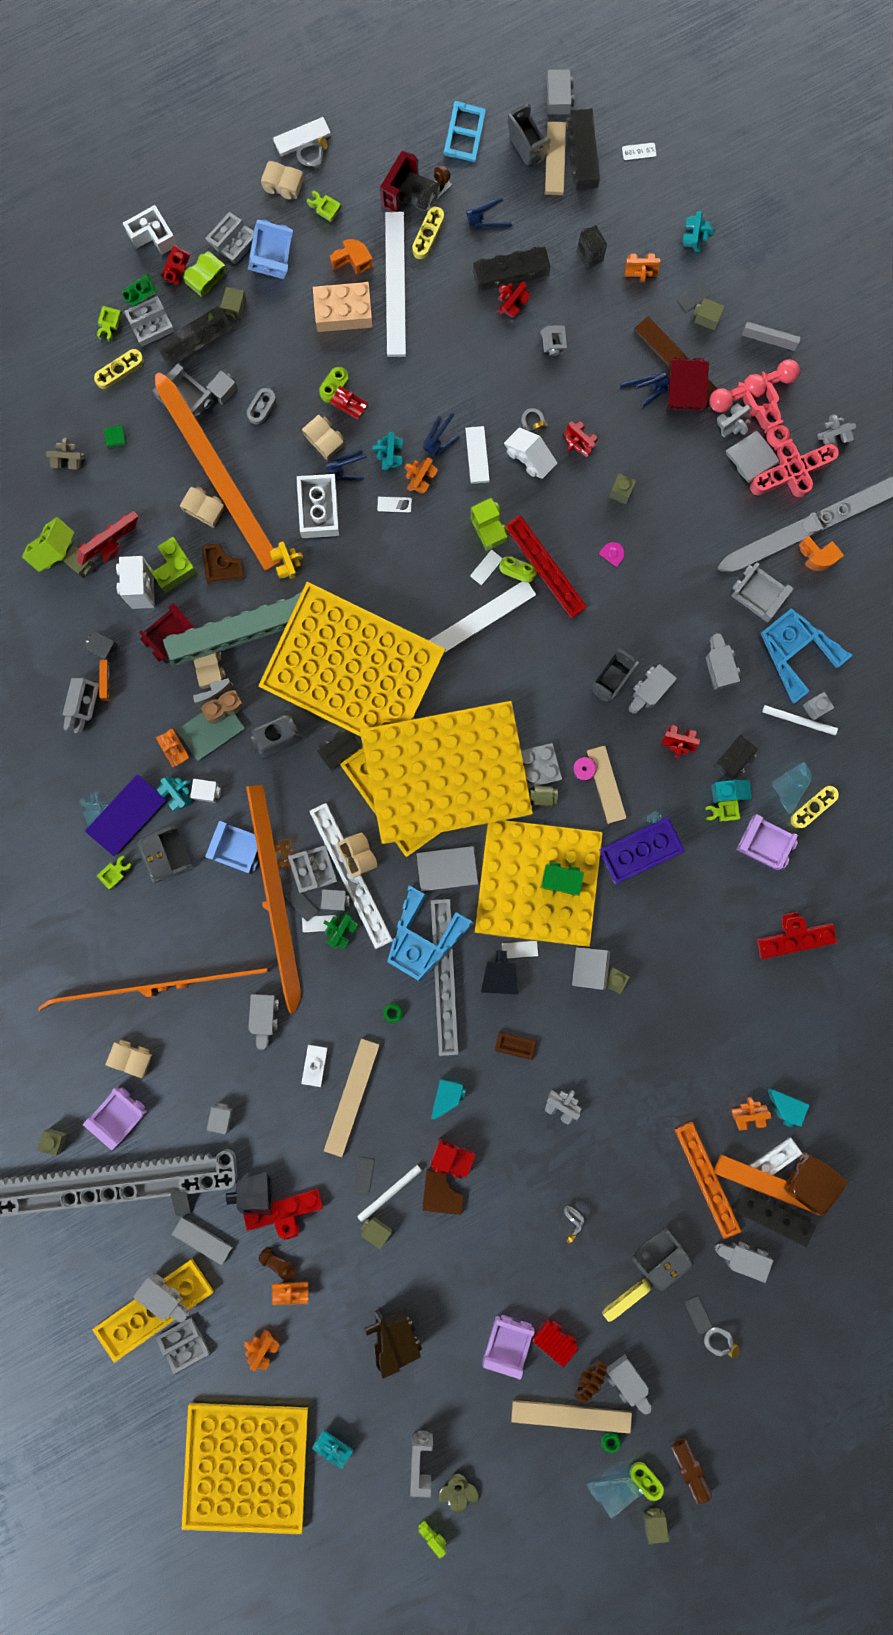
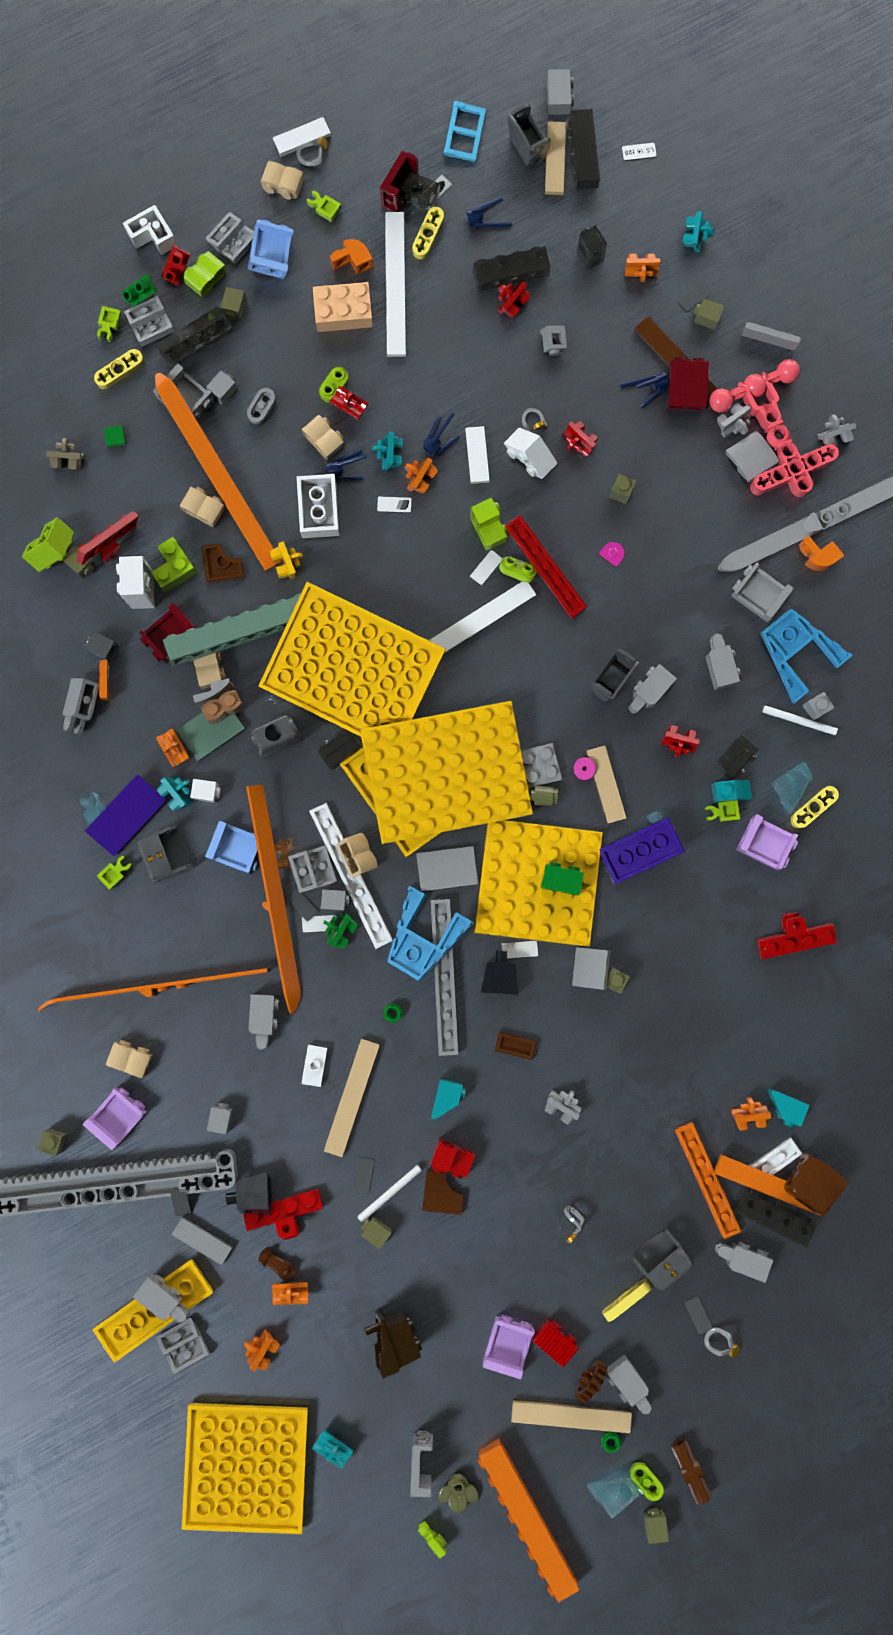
(442, 174): reddish brown plate -> none
(528, 1519): none -> orange brick

